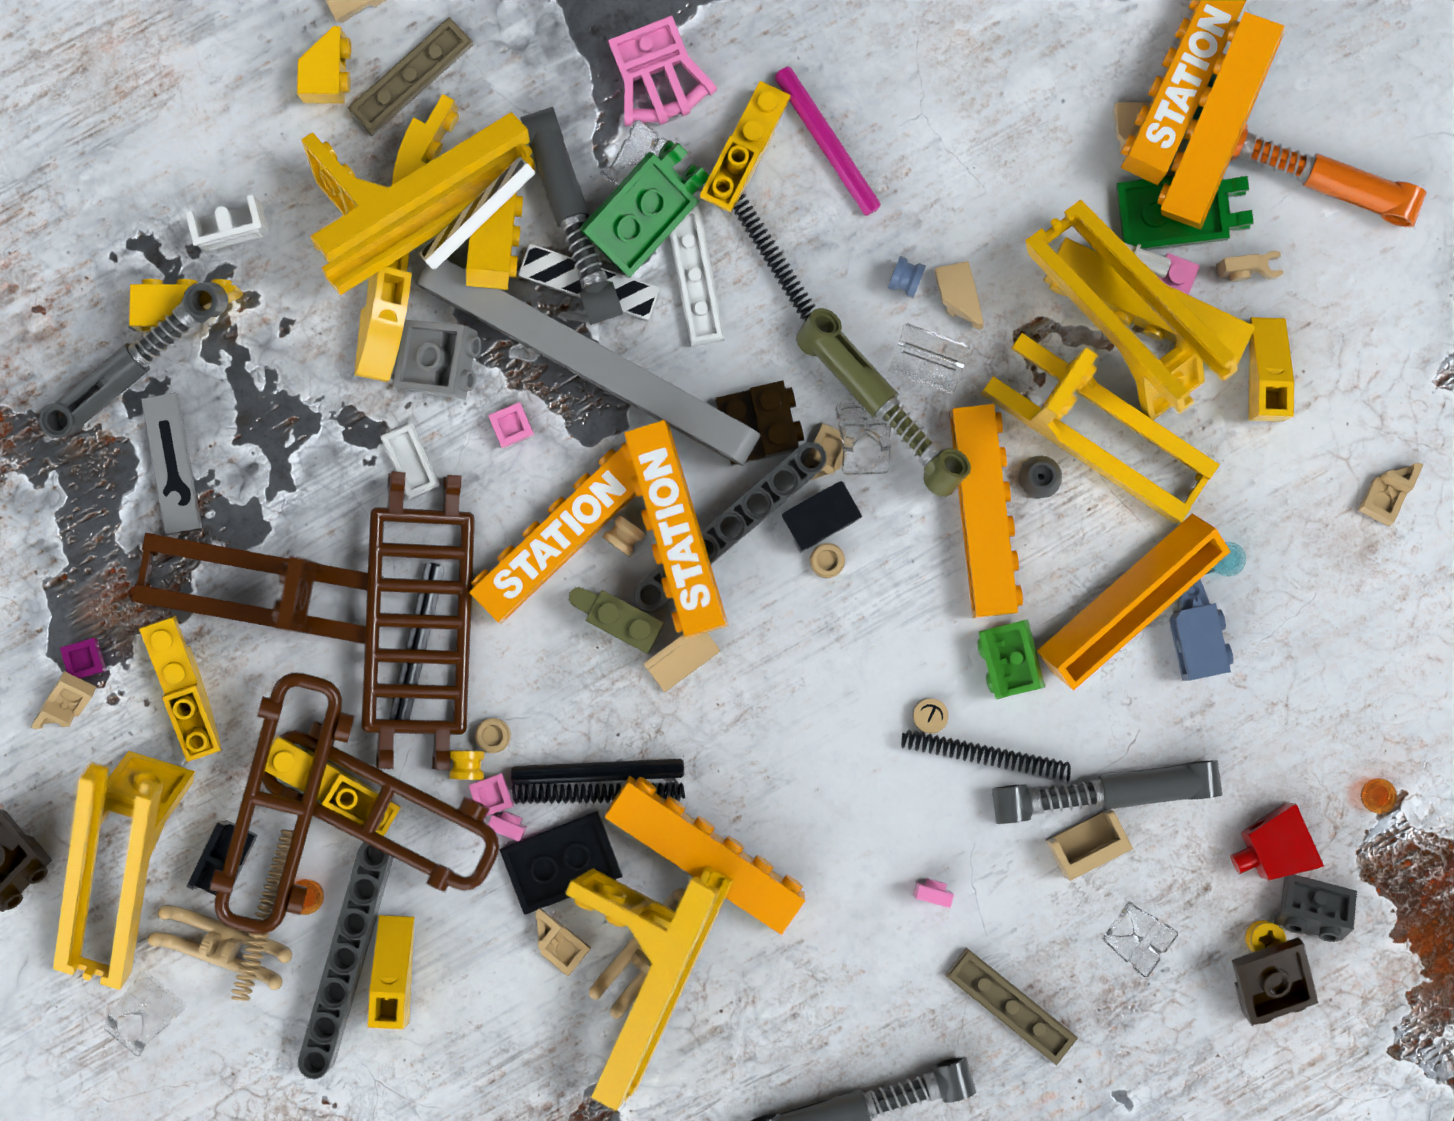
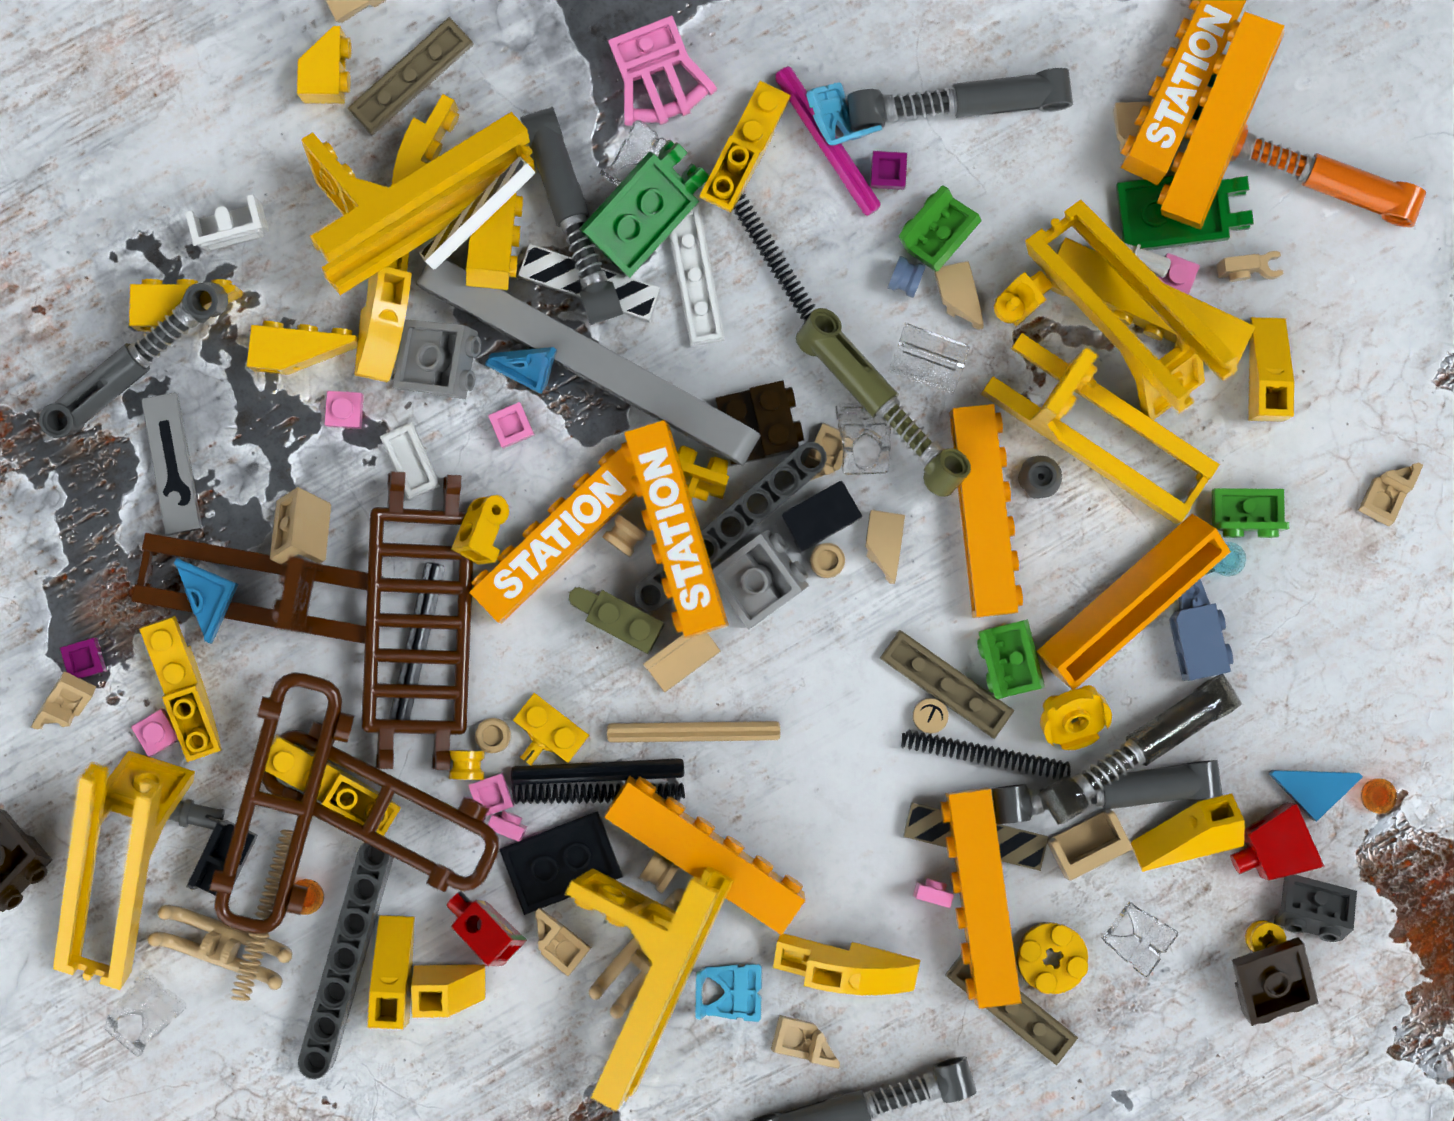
(155, 732): none -> bright pink plate
(192, 814): none -> dark grey pin
(207, 595): none -> dark azure tile
(291, 350): none -> yellow slope
(300, 527): none -> tan panel
(344, 409): none -> bright pink plate
(446, 989): none -> yellow slope
(480, 529): none -> yellow leg
(495, 939): none -> red torso
(527, 367): none -> dark azure tile
(548, 731): none -> yellow plate
(659, 872): none -> tan wheel
(693, 731): none -> tan axle
(703, 480): none -> yellow hips
(740, 995): none -> medium azure piece
(760, 578): none -> light grey plate
(804, 1041): none -> tan slope
(831, 110): none -> medium azure piece
(855, 972): none -> yellow slope
(885, 541): none -> tan slope
(888, 170): none -> magenta plate
(938, 229): none -> bright green bracket
(947, 684): none -> dark tan tile
(982, 898): none -> light orange brick
(1015, 845): none -> tile
(1022, 298): none -> yellow hips
(1032, 952): none -> yellow plate
(1044, 91): none -> dark grey piece
(1083, 703): none -> yellow plate
(1193, 833): none -> yellow slope
(1206, 704): none -> clear smoke piece
(1249, 511): none -> bright green bracket
(1315, 790): none -> dark azure tile

